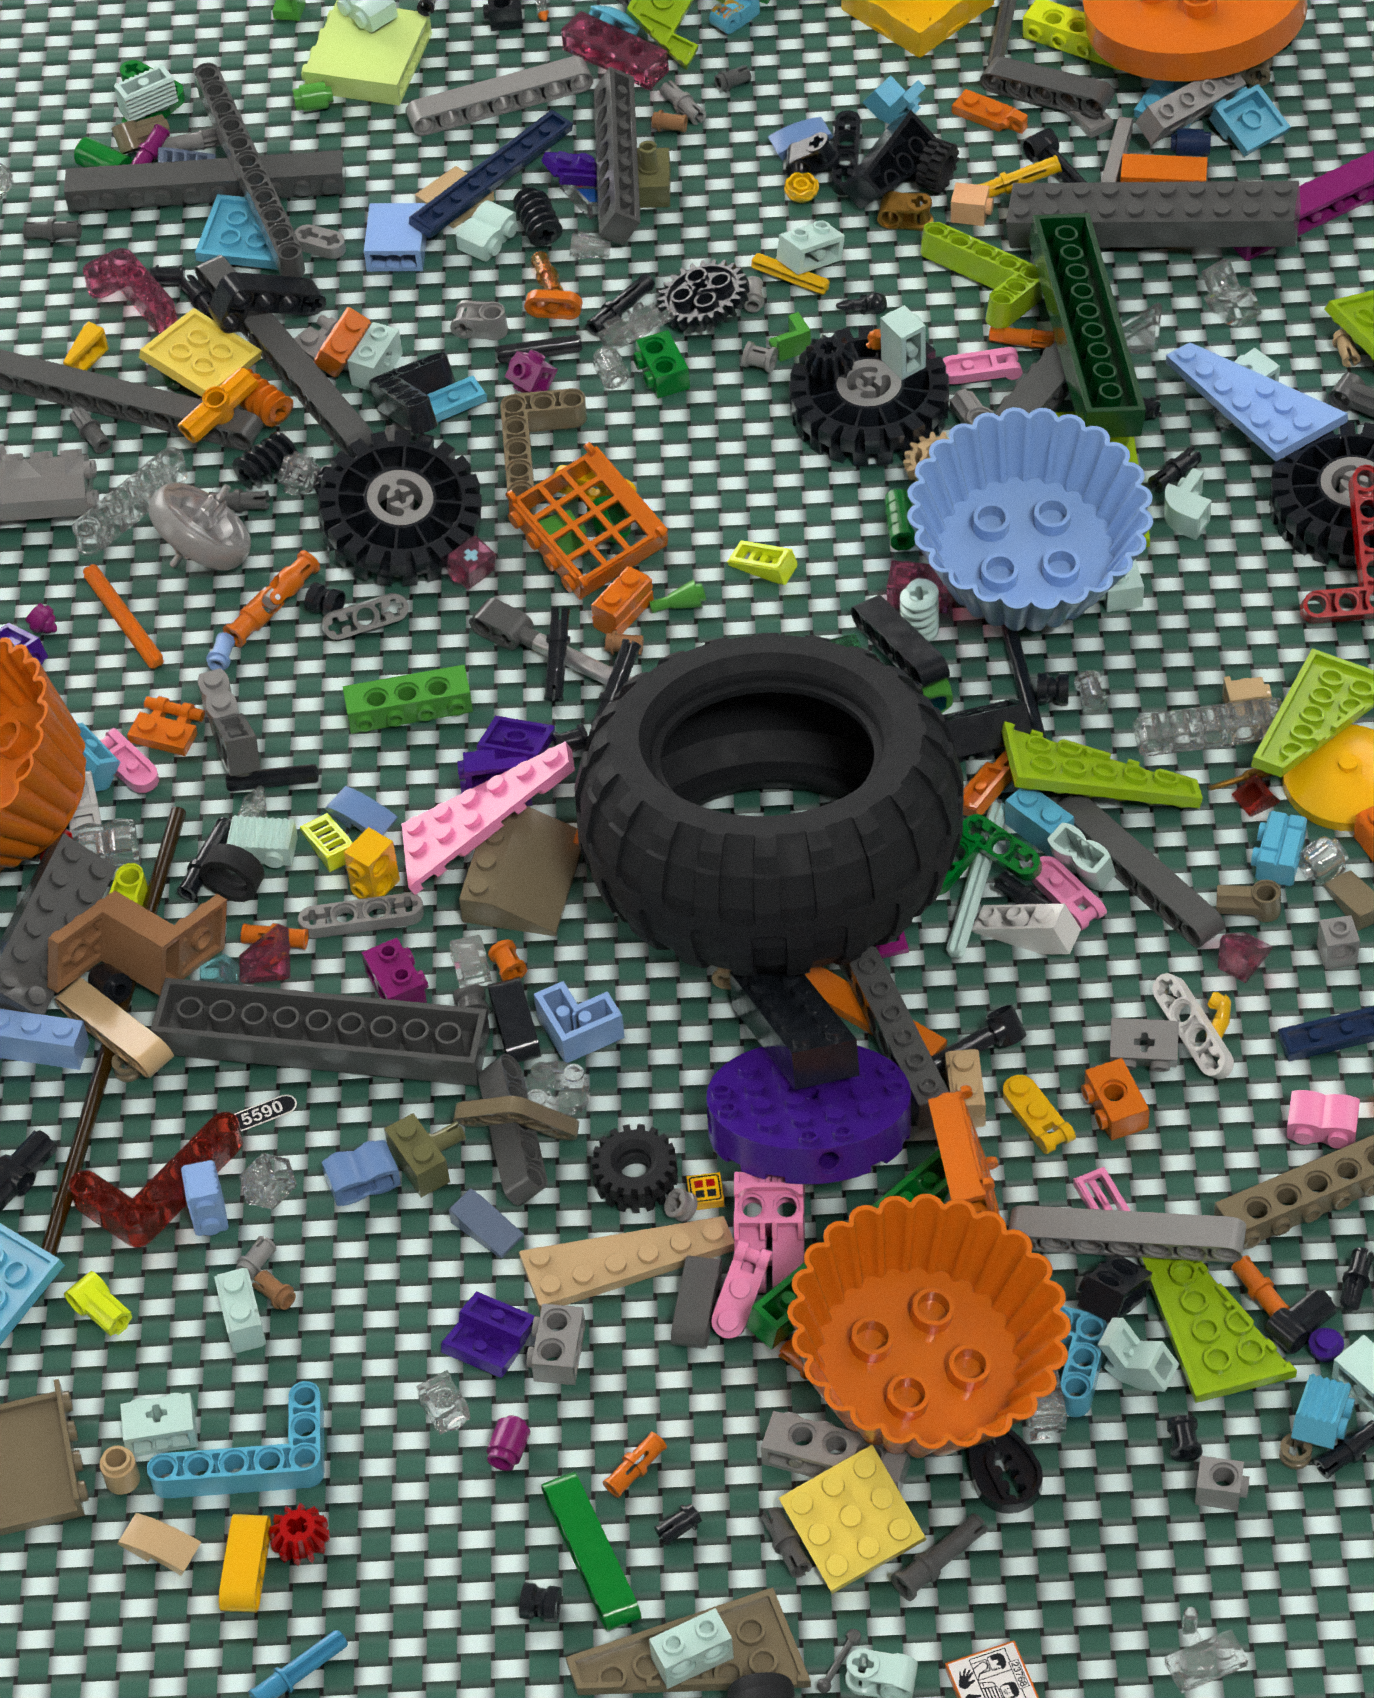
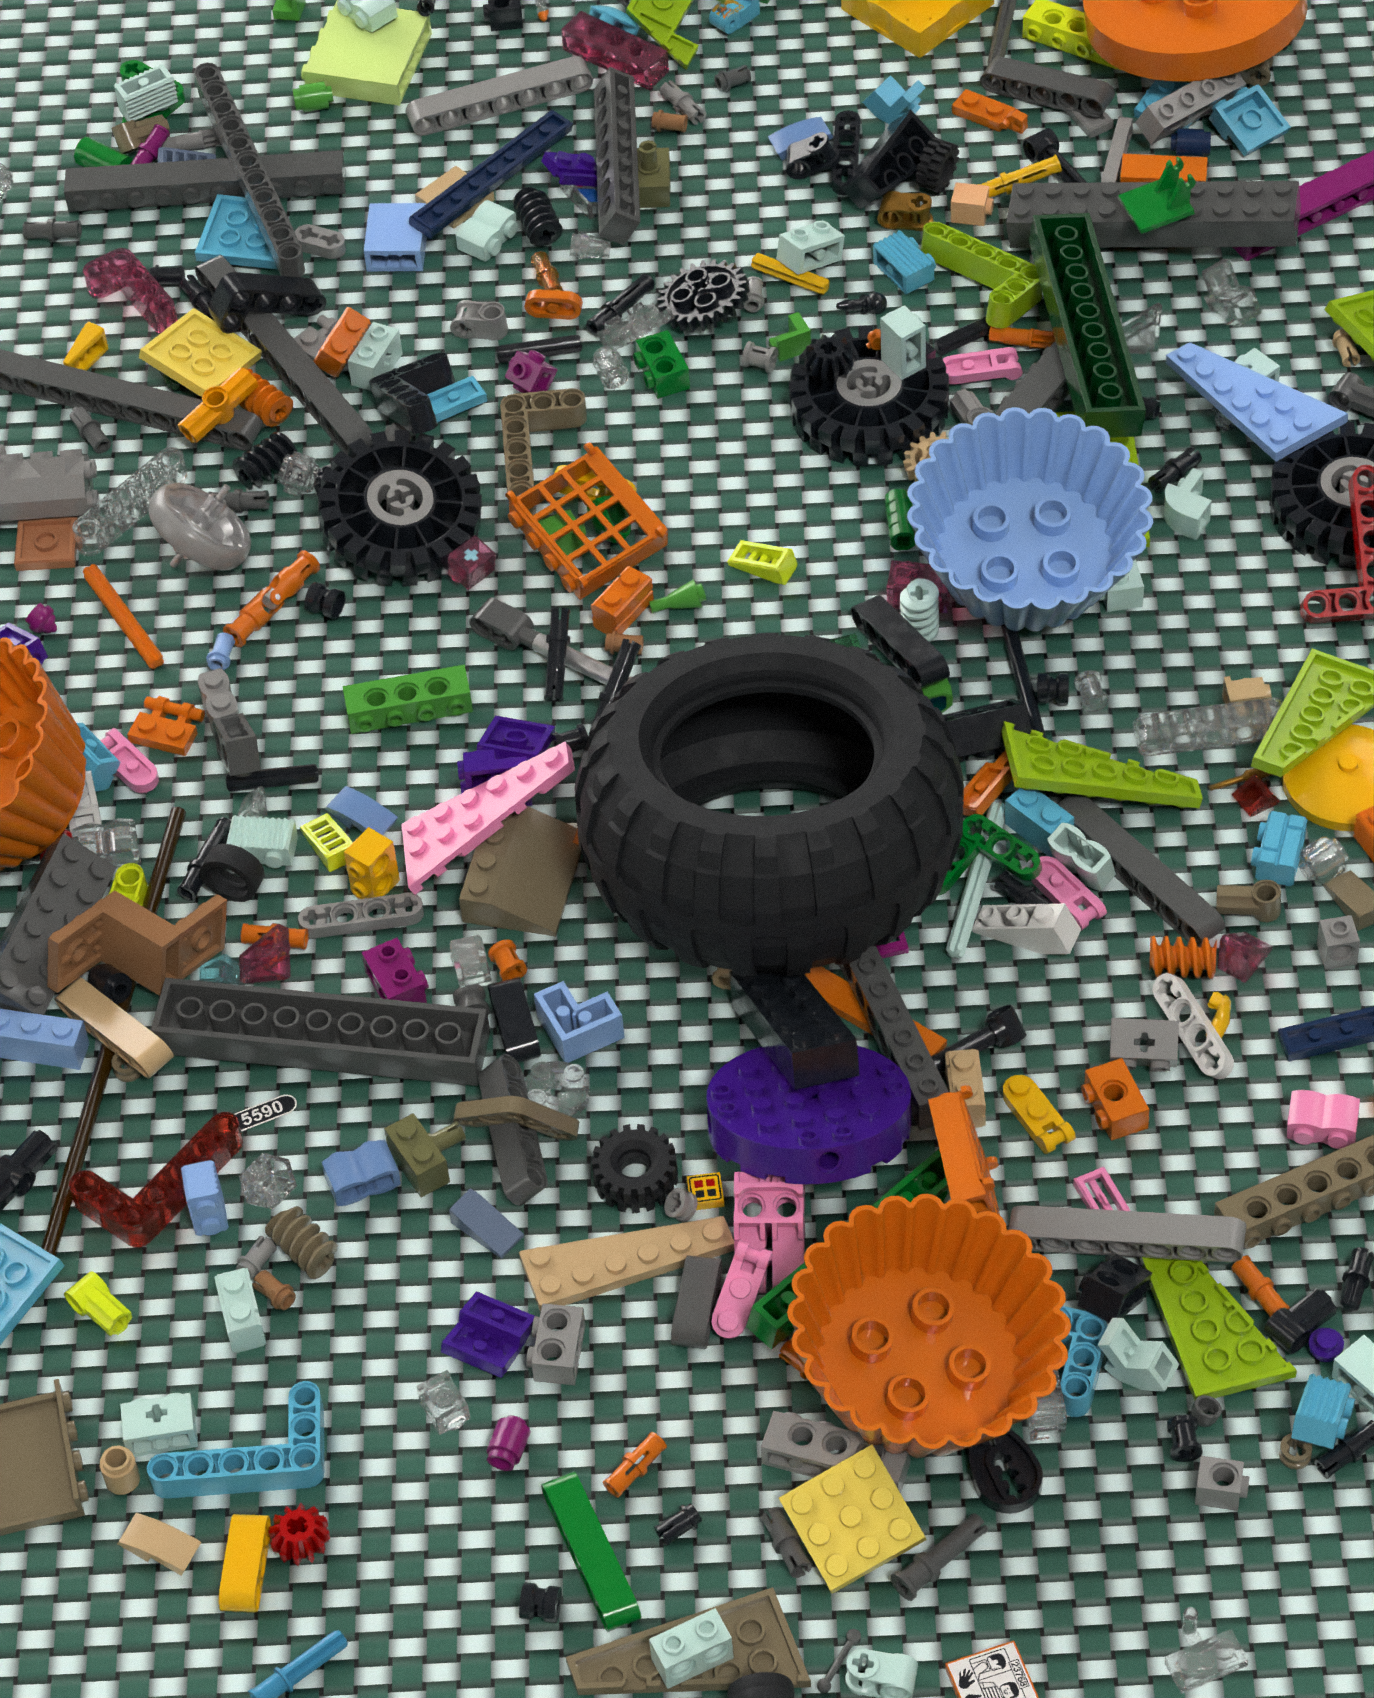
(45, 544): none -> nougat tile
(302, 1241): none -> dark tan piece
(345, 630): light grey beam -> none
(801, 187): yellow plate -> none
(903, 262): none -> medium azure brick
(961, 336): none -> black axle
(1160, 200): none -> green plate
(1183, 957): none -> orange piece
(1203, 1405): none -> dark grey hinge

